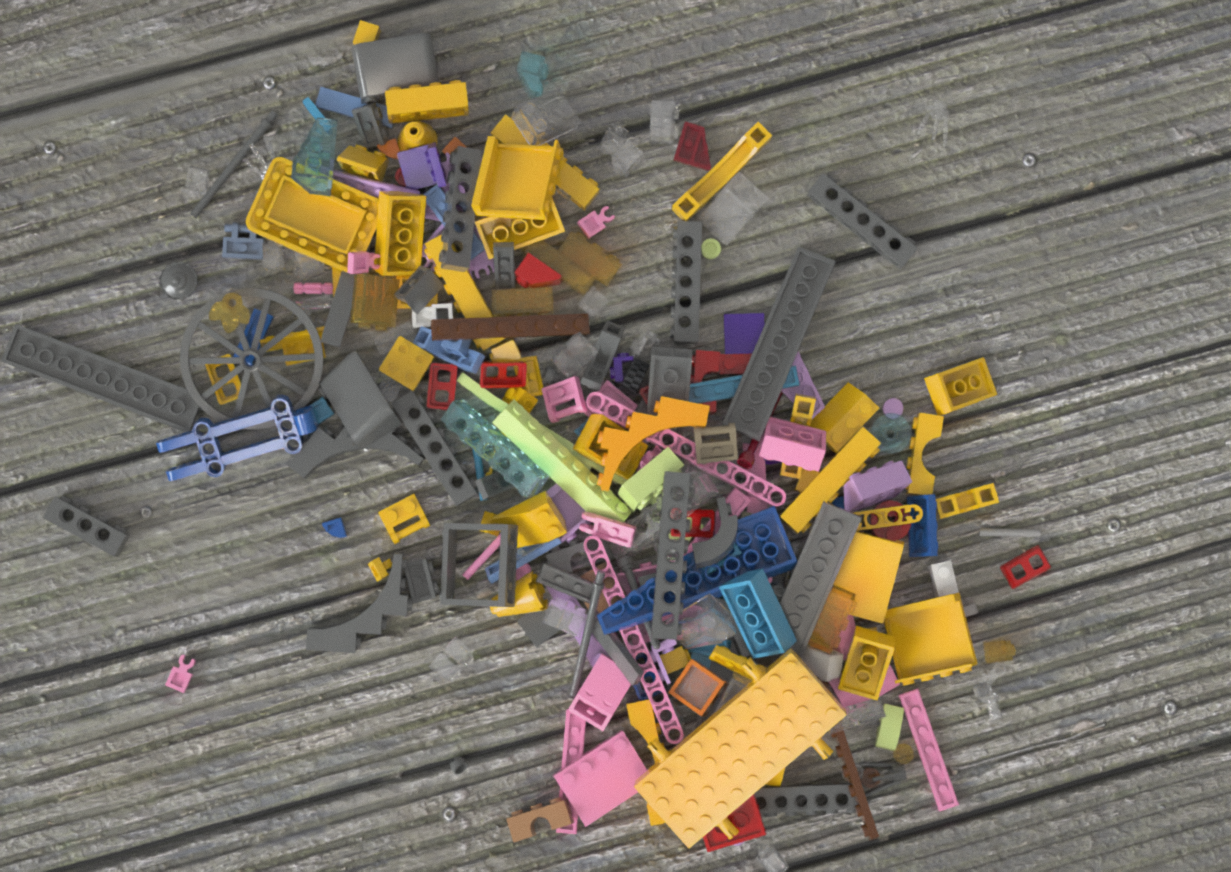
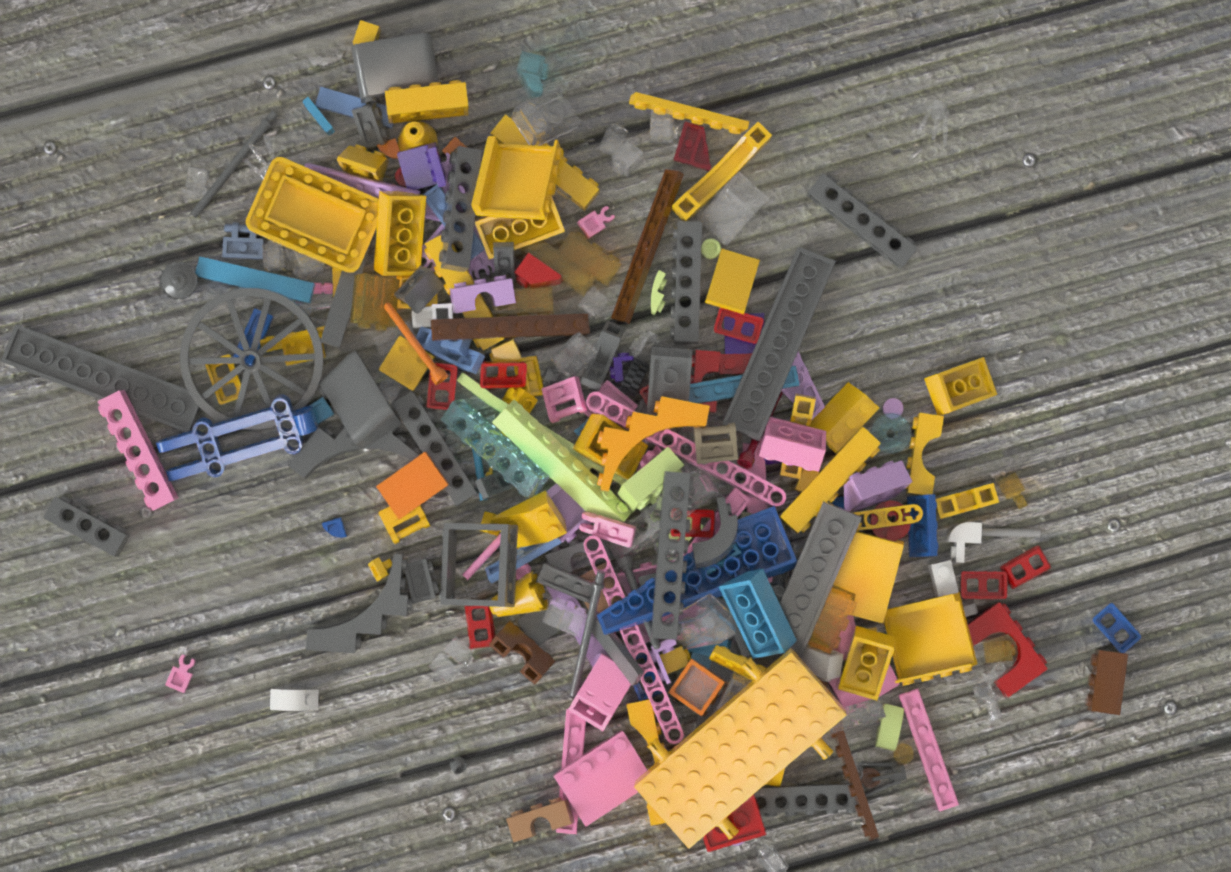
(148, 455): none -> bright pink brick
(230, 315): clear yellow plate -> none
(253, 278): none -> dark azure tile
(294, 699): none -> white brick
(315, 160): clear light blue wedge -> none
(361, 262): bright pink plate -> none
(412, 485): none -> orange tile
(437, 374): none -> orange piece
(464, 295): none -> lavender arch
(472, 625): none -> red piece
(514, 640): none -> reddish brown arch
(647, 246): none -> reddish brown plate
(657, 298): none -> yellowish green slope
(682, 111): none -> yellow plate
(732, 281): none -> yellow tile
(739, 320): none -> red piece
(959, 535): none -> white brick
(982, 577): none -> red piece
(1012, 488): none -> clear yellow plate
(1028, 662): none -> red arch
(1106, 682): none -> reddish brown slope
(1121, 622): none -> blue piece

